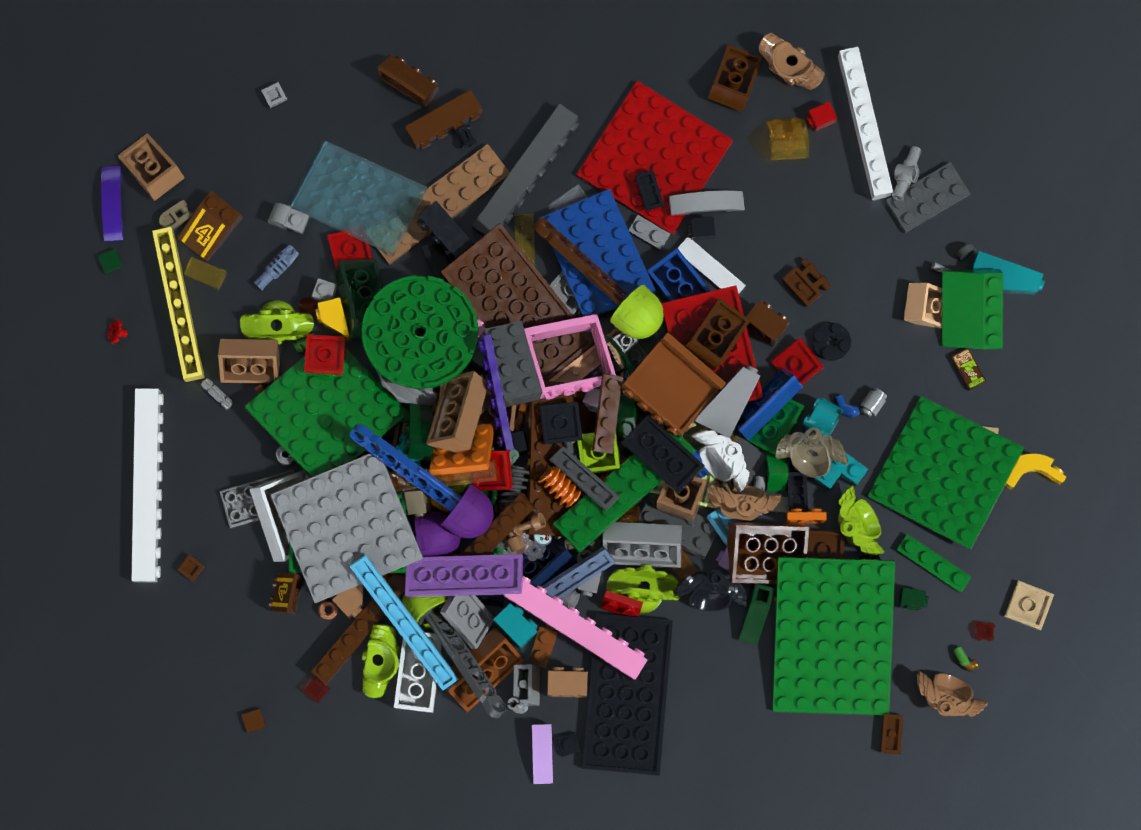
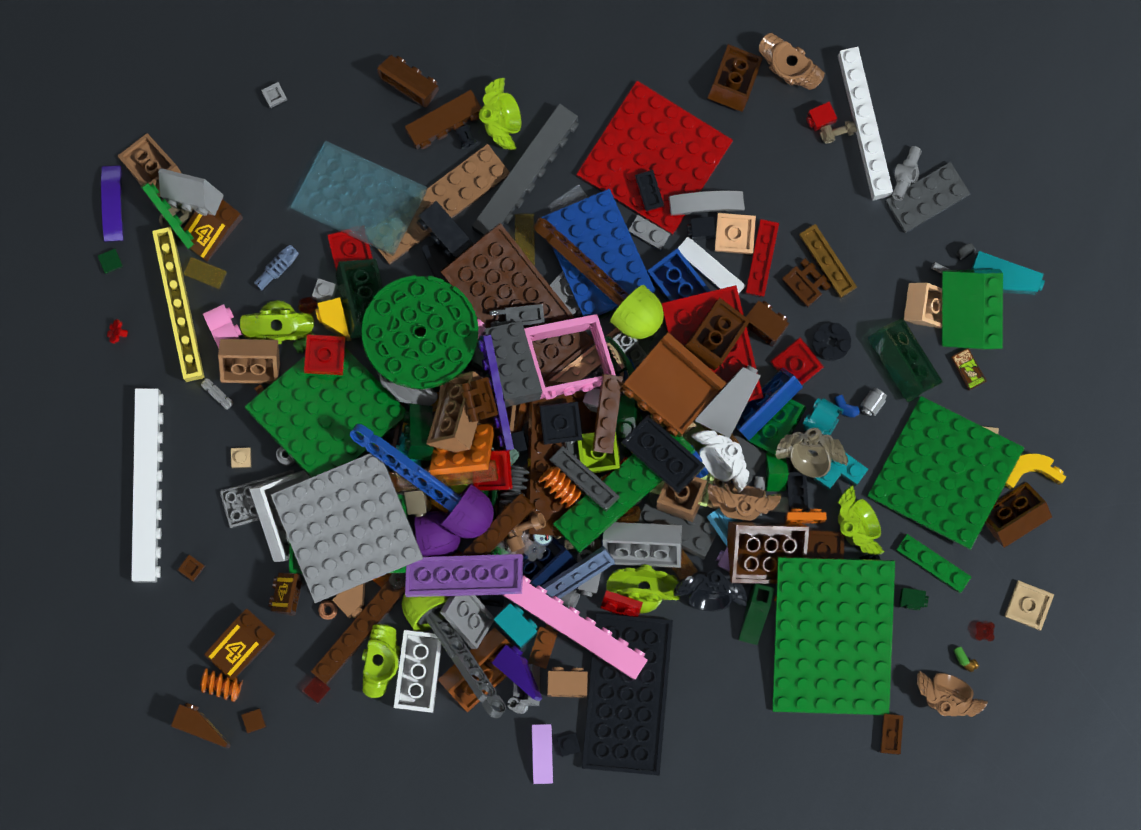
(173, 221): none -> green plate
(189, 192): none -> light grey slope
(196, 723): none -> reddish brown slope
(220, 685): none -> orange piece
(221, 325): none -> bright pink brick
(240, 457): none -> tan plate
(240, 644): none -> reddish brown slope
(286, 217): light grey brick -> none
(393, 580): none -> clear smoke plate
(404, 622): medium azure tile -> none
(483, 398): none -> reddish brown plate
(500, 114): none -> lime piece
(516, 668): none -> dark purple slope
(527, 314): none -> dark grey hinge
(735, 233): none -> light nougat plate
(762, 258): none -> red plate
(788, 139): clear yellow slope -> none
(828, 134): none -> dark tan bar
(828, 261): none -> pearl gold plate
(905, 359): none -> clear green slope
(1017, 514): none -> reddish brown slope

